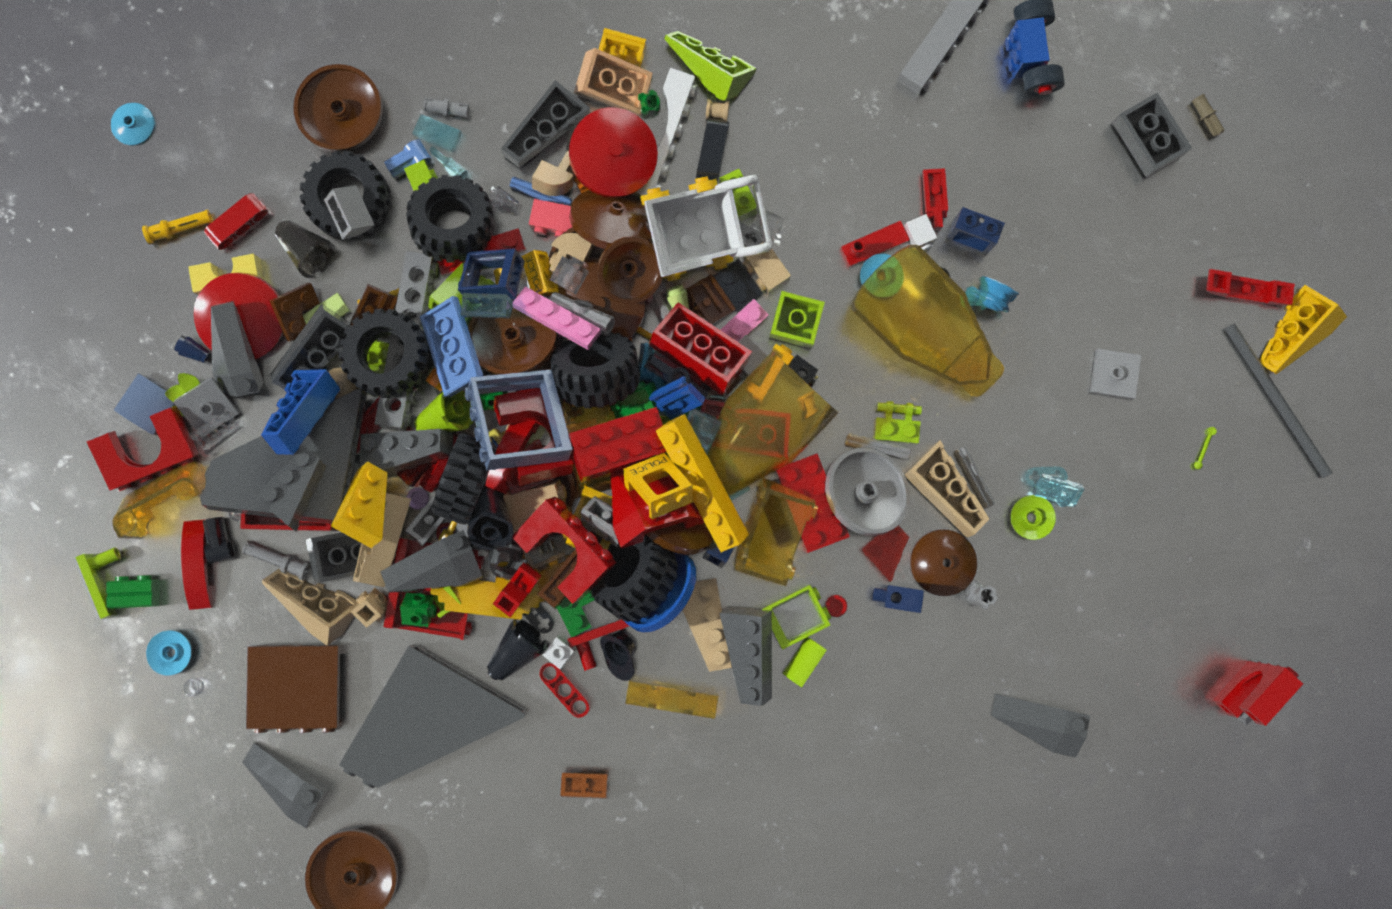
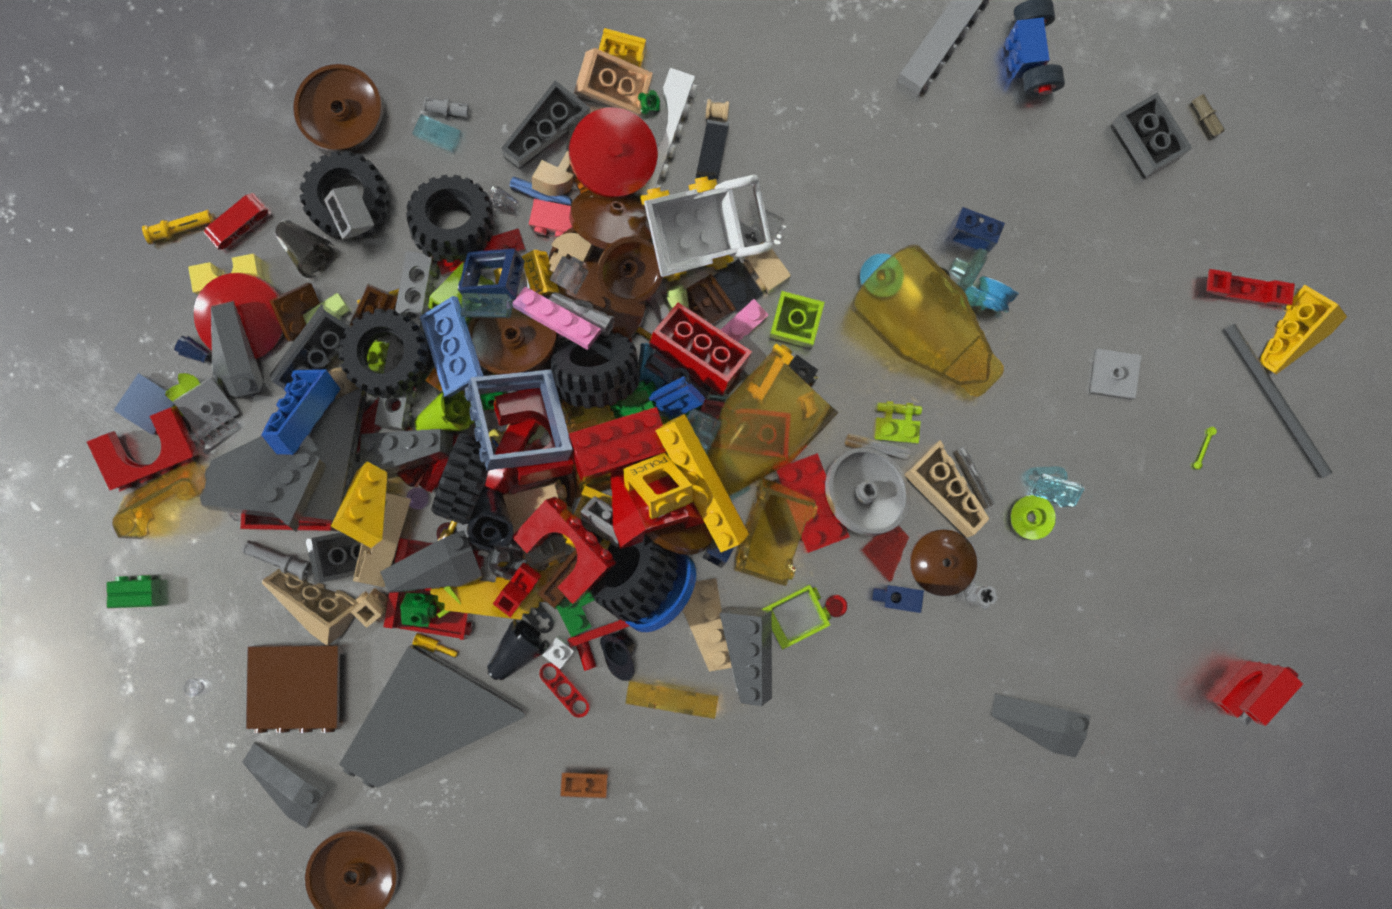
(91, 573): lime piece -> none
(140, 128): medium azure dish -> none
(158, 652): medium azure dish -> none
(195, 566): red slope -> none
(218, 545): black piece -> none
(411, 154): medium blue piece -> none
(419, 173): lime brick -> none
(424, 524): light grey brick -> none
(432, 645): none -> yellow axle
(449, 163): clear light blue axle -> none
(717, 72): lime wedge -> none
(743, 197): lime brick -> none
(804, 661): lime brick -> none
(874, 243): red piece -> none
(920, 232): white brick -> none
(935, 196): red hinge -> none
(969, 270): none -> clear light blue tile

